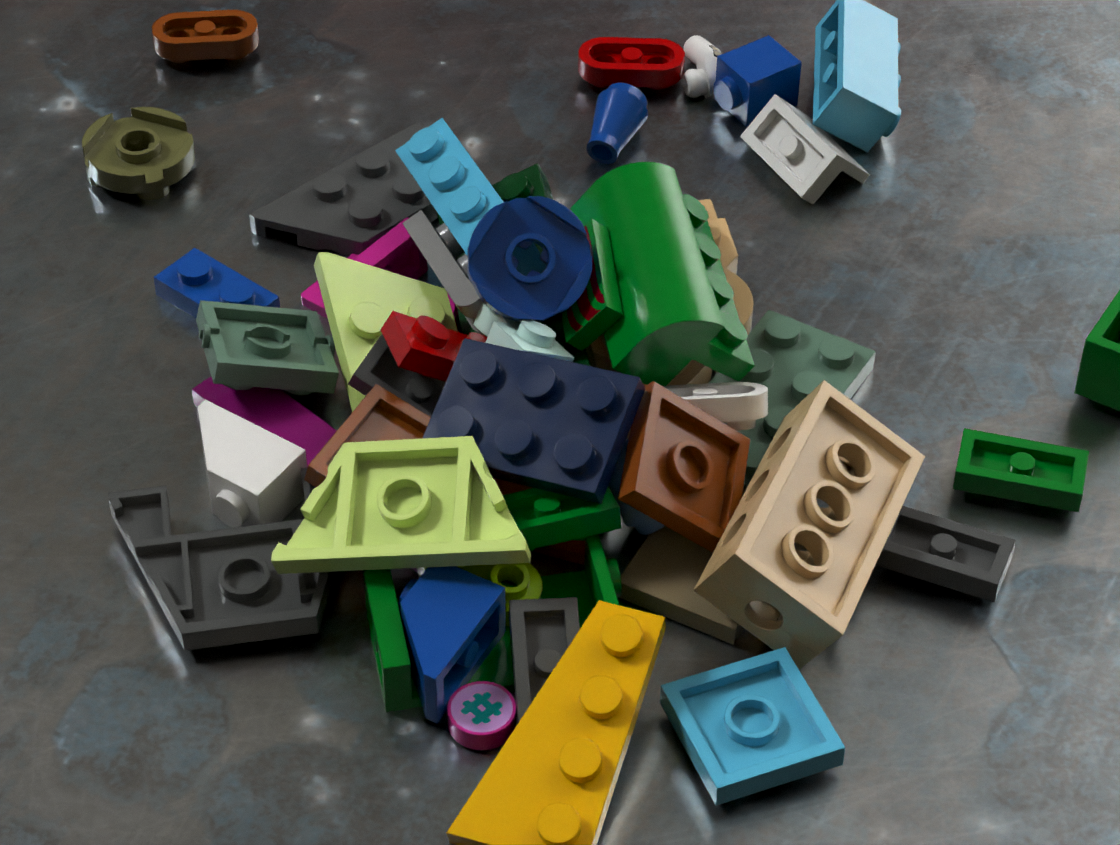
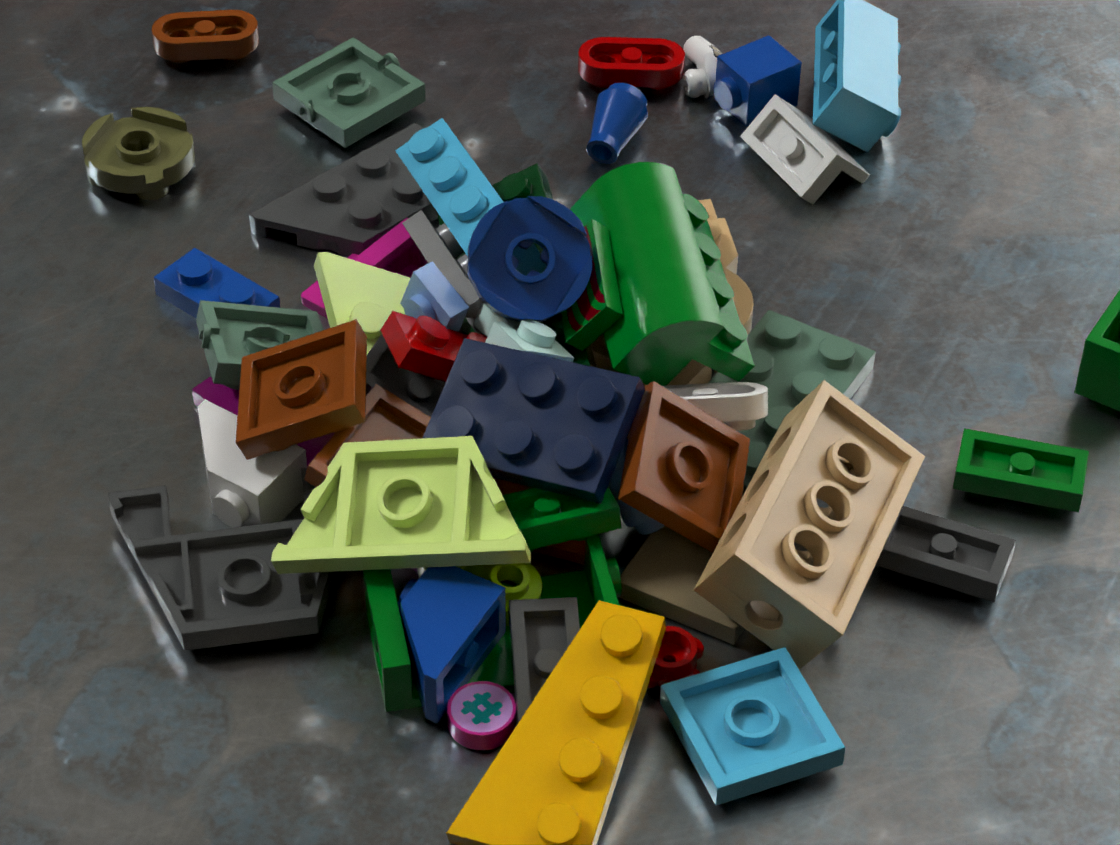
(302, 390): none -> dark orange plate
(349, 91): none -> sand green plate
(434, 297): none -> light blue plate
(676, 657): none -> red plate

